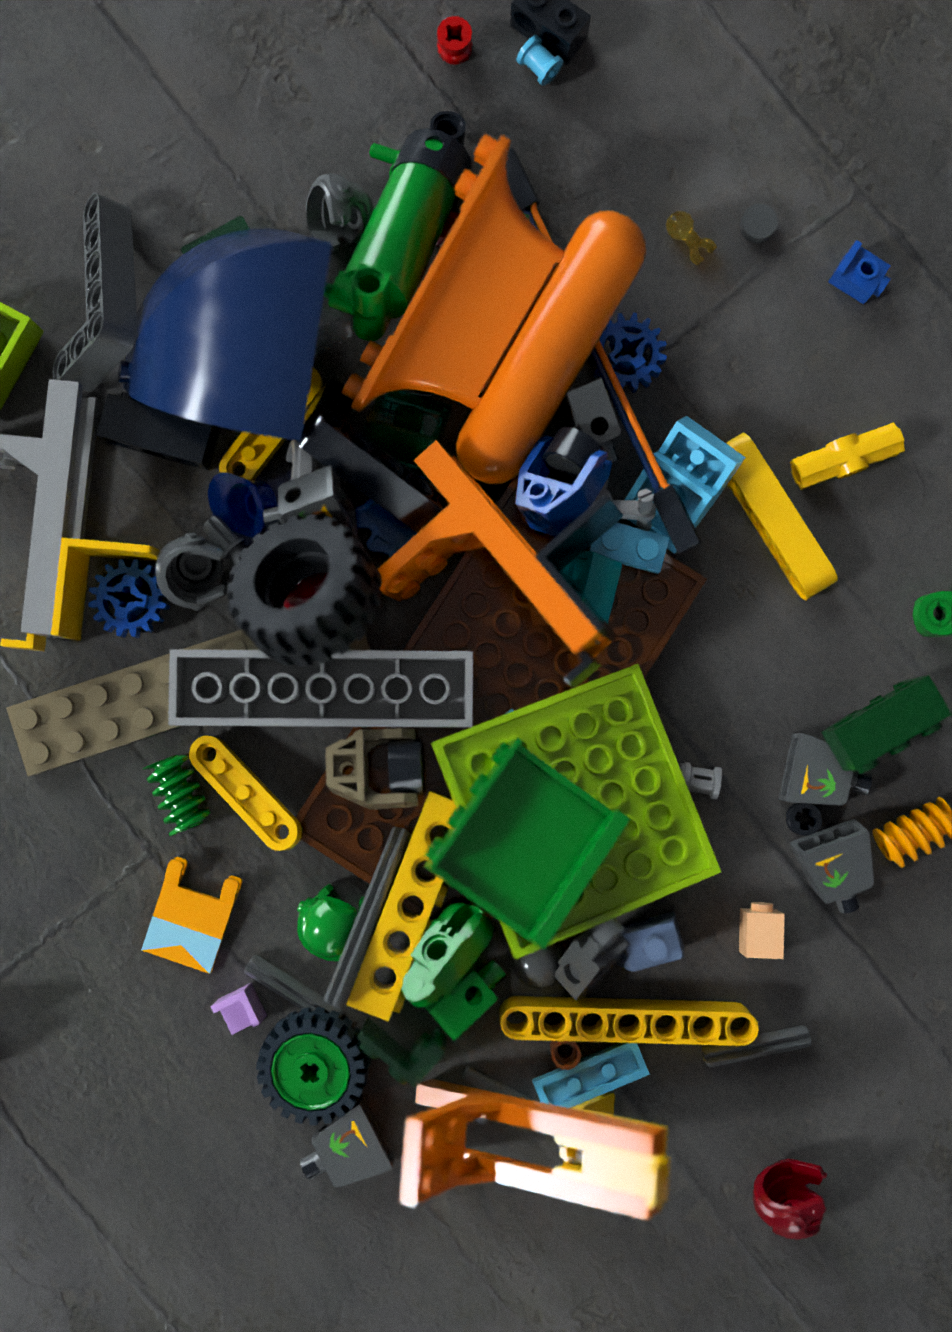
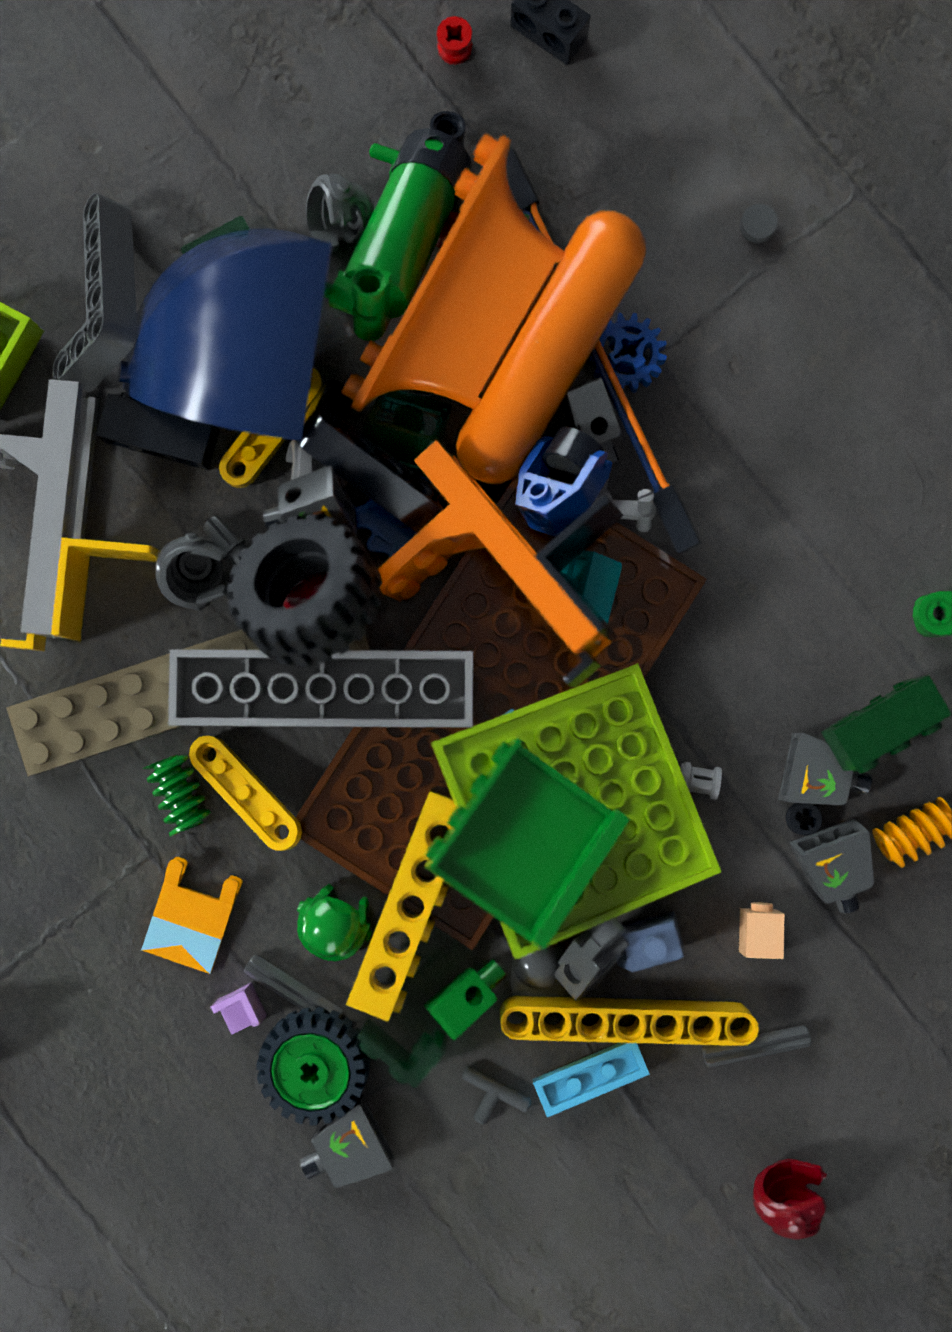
(127, 612): blue gear -> none
(240, 502): clear blue piece -> none
(367, 918): dark grey axle -> none
(404, 768): dark tan piece -> none
(446, 953): green piece -> none
(539, 60): medium azure bush -> none
(568, 1061): dark orange hose -> none
(606, 1156): orange piece -> none
(633, 547): medium azure plate -> none
(684, 231): clear yellow arm -> none
(696, 465): medium azure slope -> none
(779, 522): yellow beam -> none
(847, 456): yellow piece -> none
(851, 279): blue brick -> none

